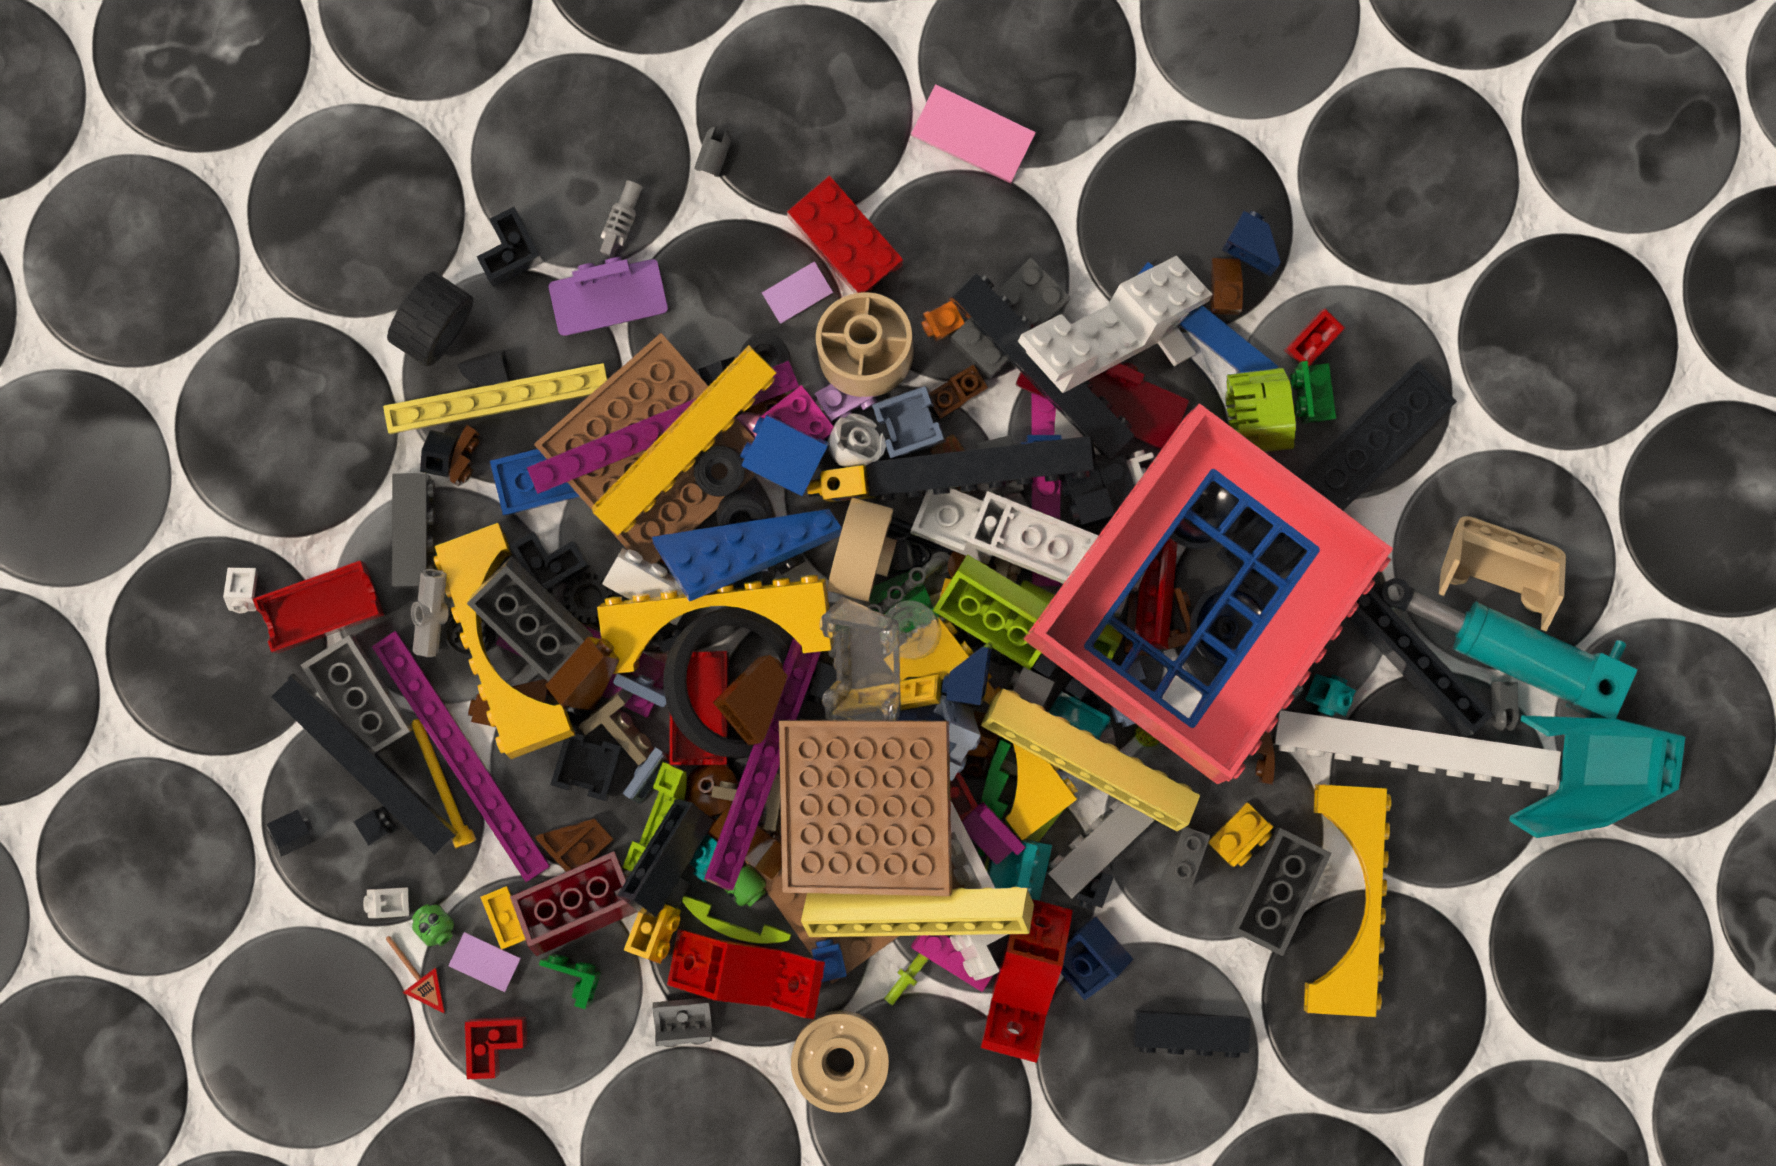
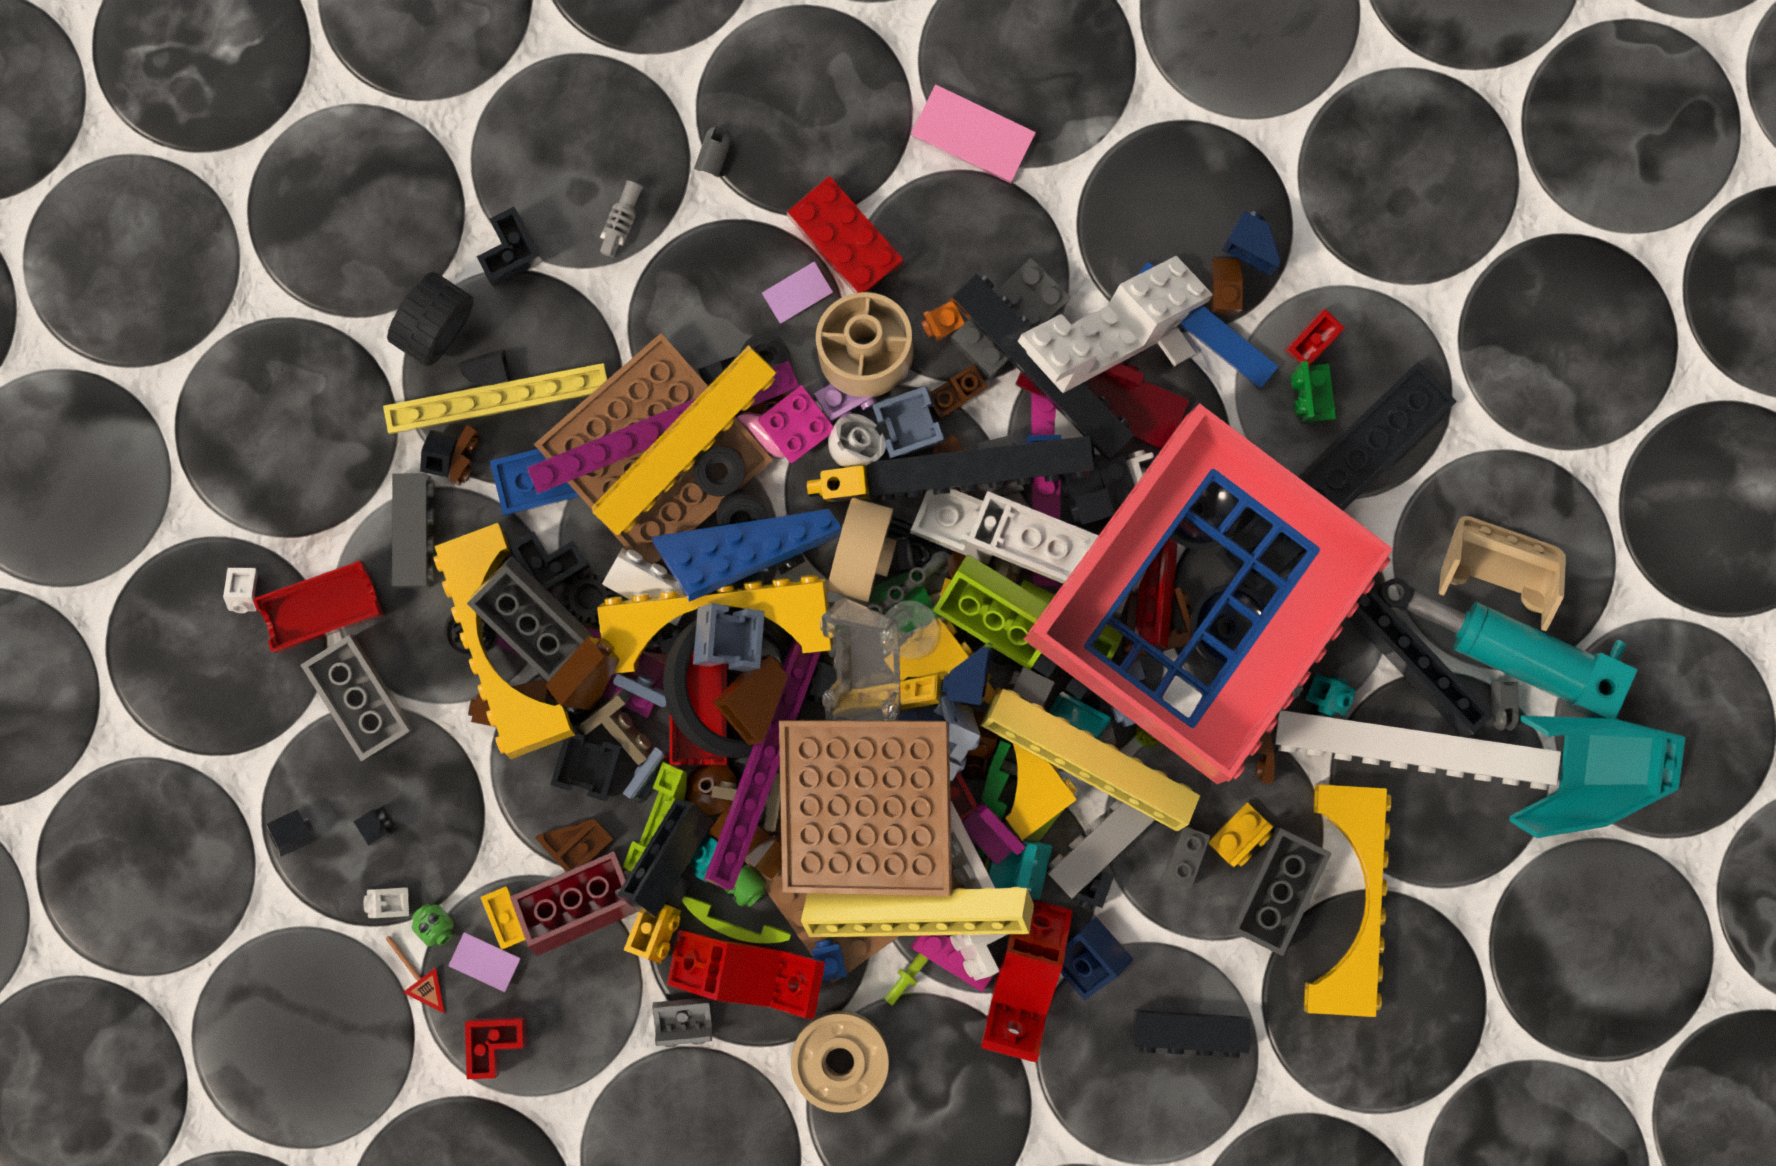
(364, 764): black tile -> none
(429, 612): light grey piece -> none
(461, 756): magenta plate -> none
(464, 835): yellow piece -> none
(585, 988): green bracket -> none
(607, 295): medium lavender bracket -> none
(728, 638): none -> sand blue piece
(783, 454): blue panel -> none
(1262, 408): lime piece -> none

